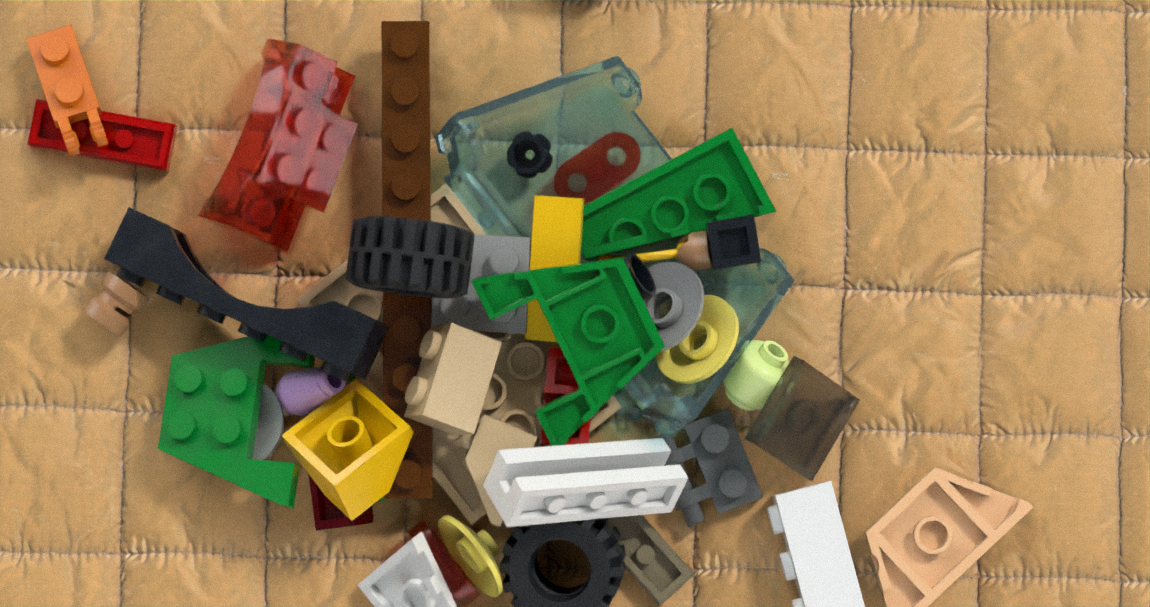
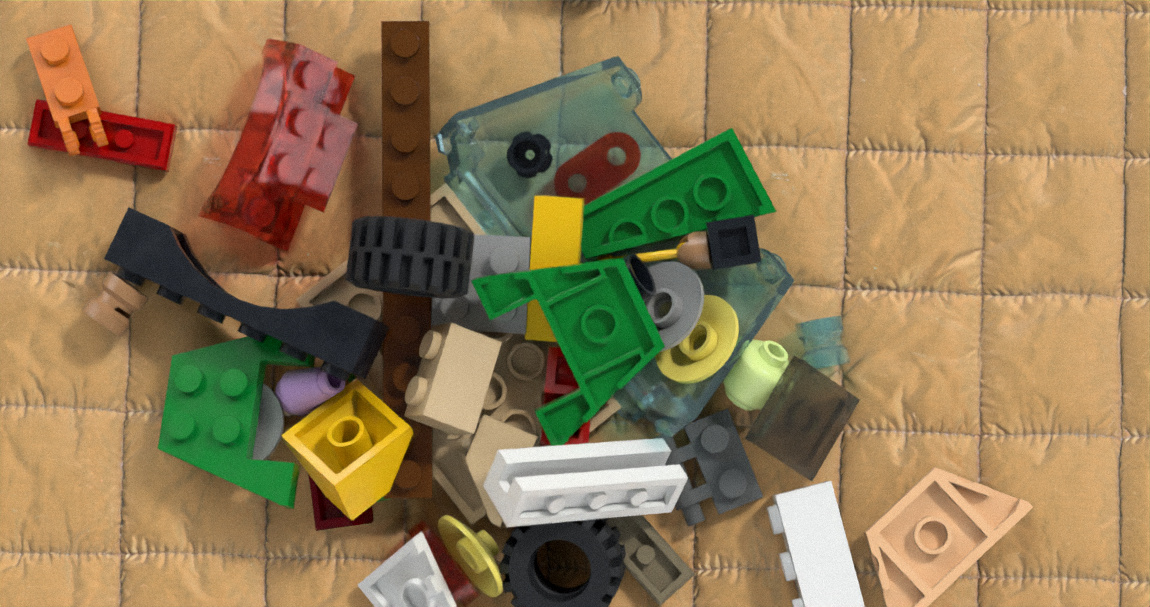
(823, 342): none -> clear light blue wheel

